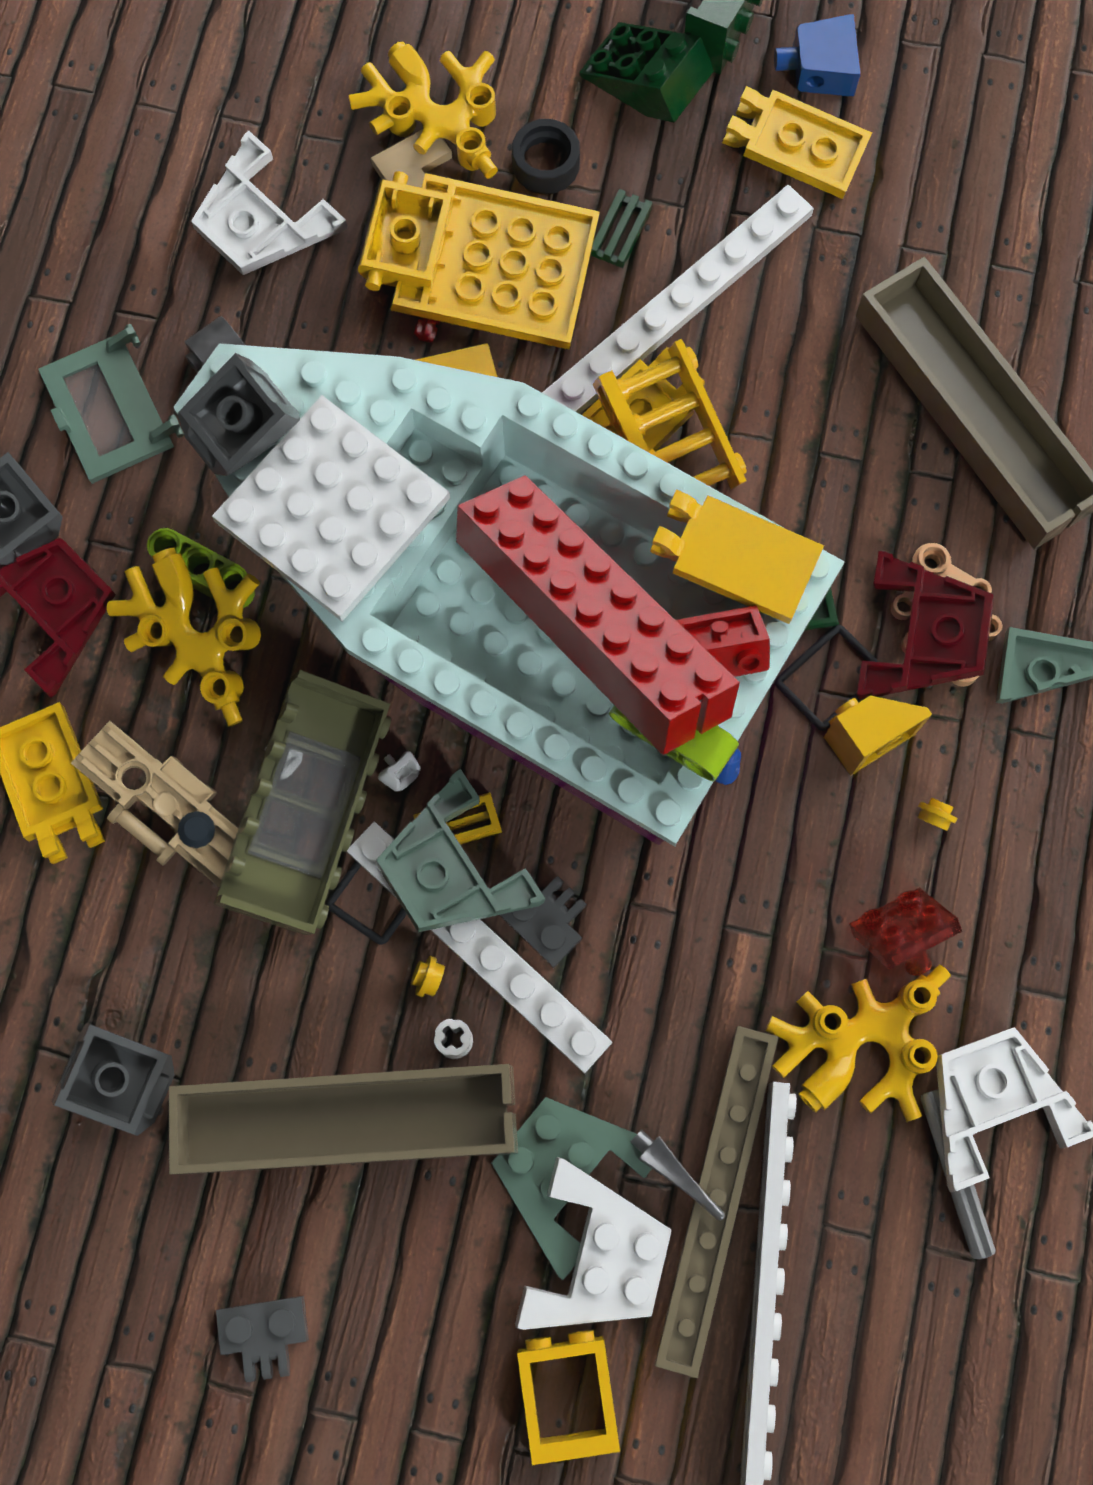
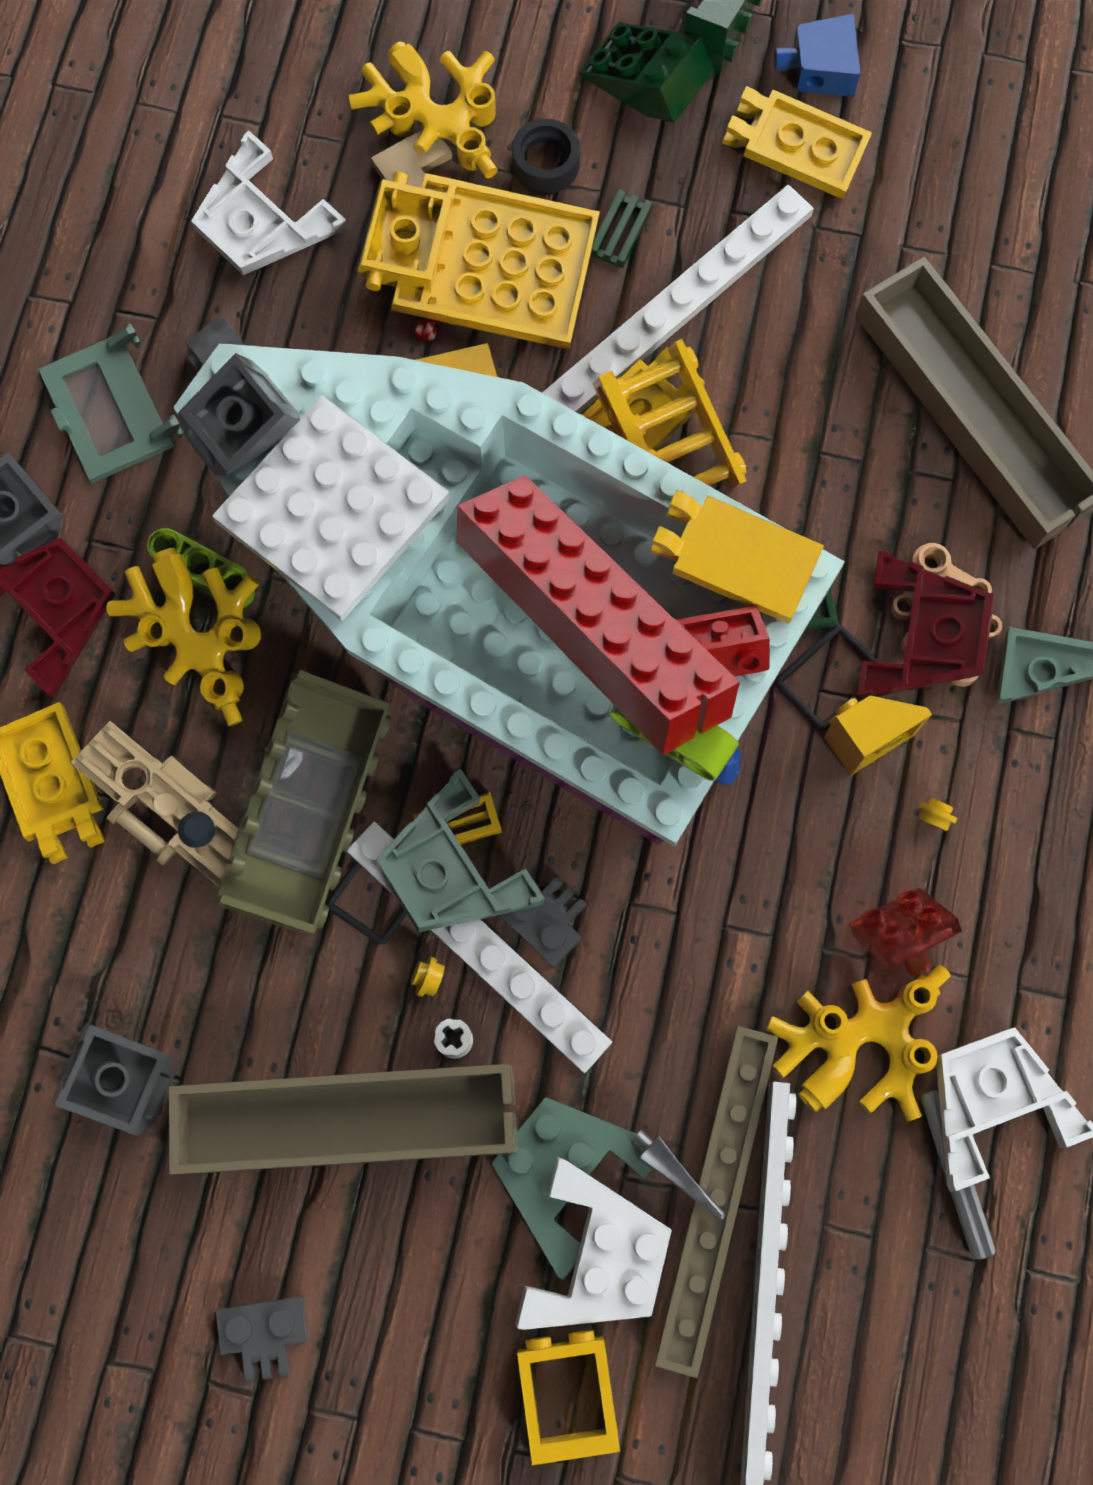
(400, 773): white piece -> none

